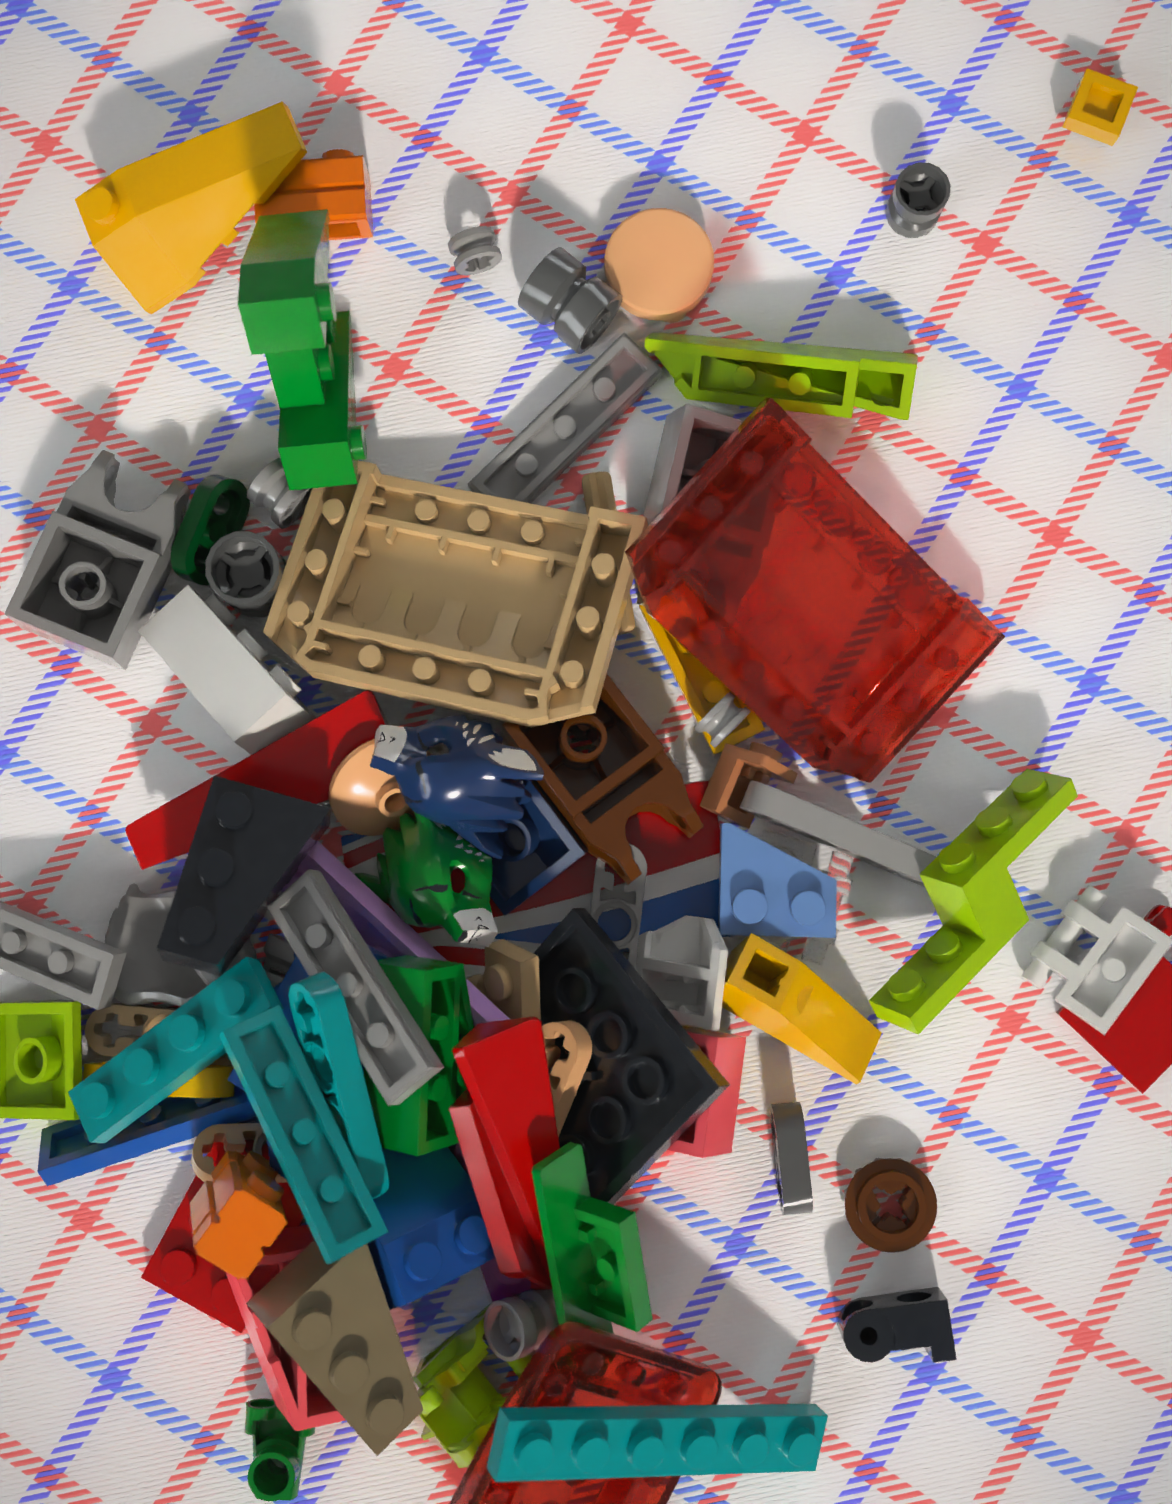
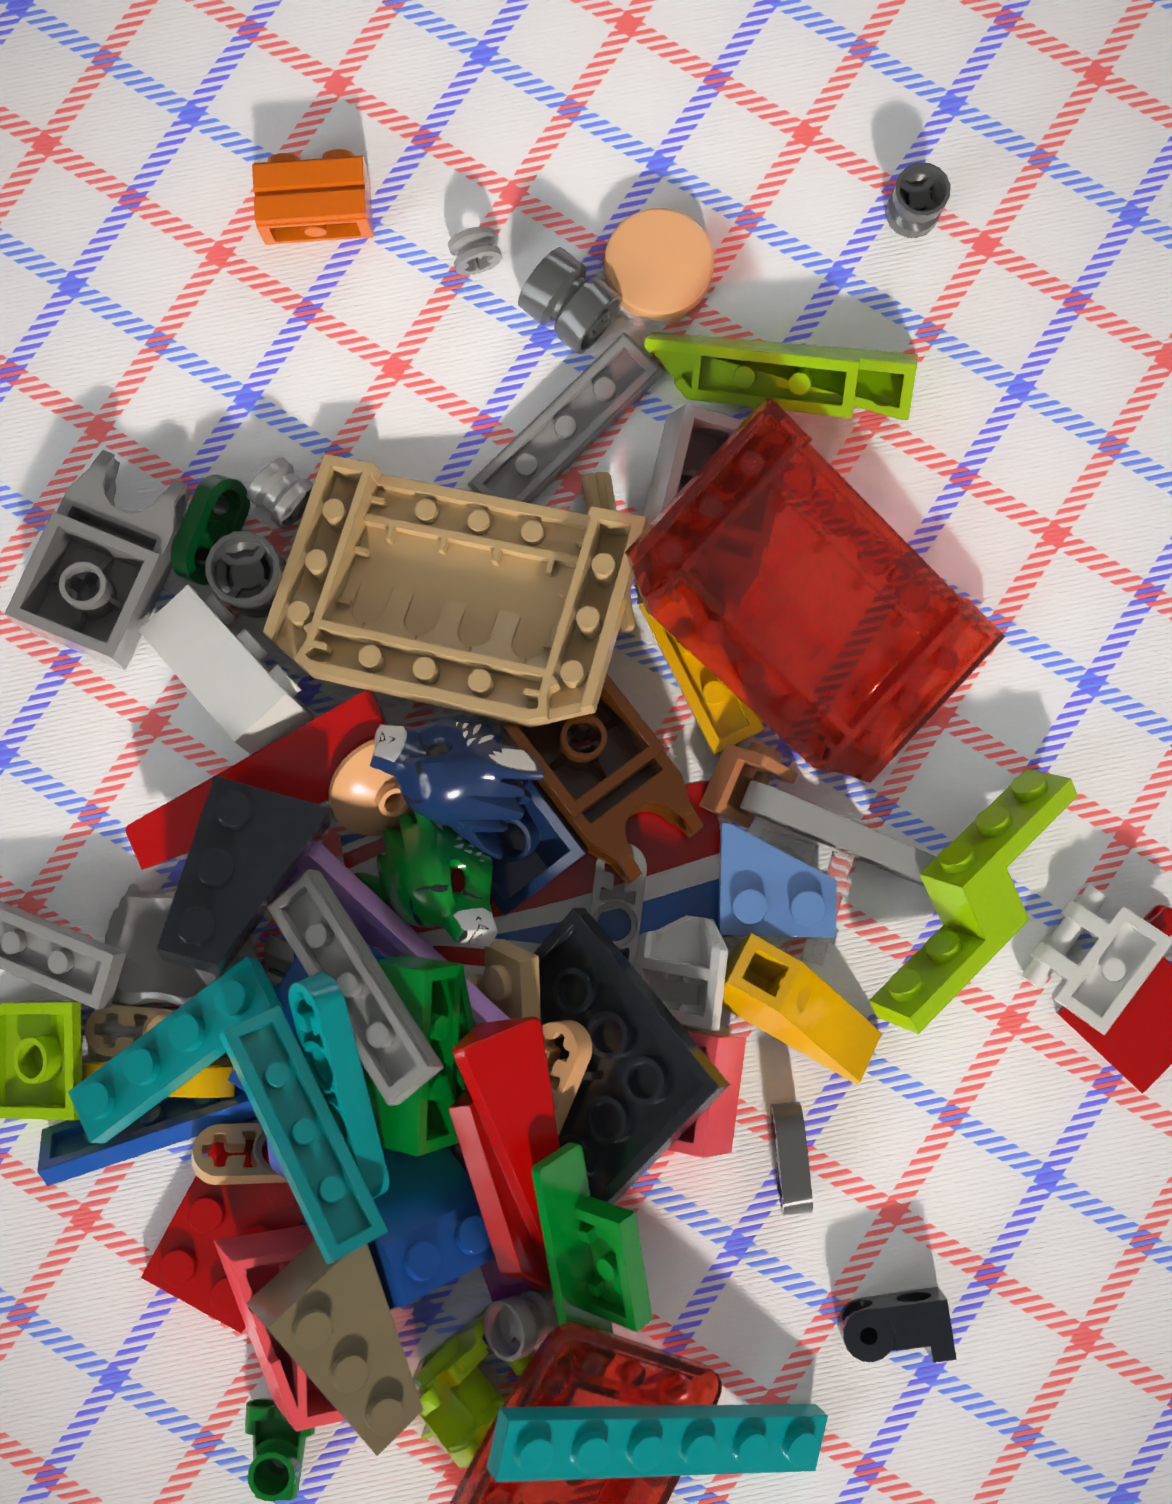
(176, 207): yellow wedge -> none
(237, 1213): orange brick -> none
(307, 346): green wedge -> none
(722, 719): light grey bush -> none
(917, 1201): reddish brown gear -> none
(1100, 107): yellow plate -> none

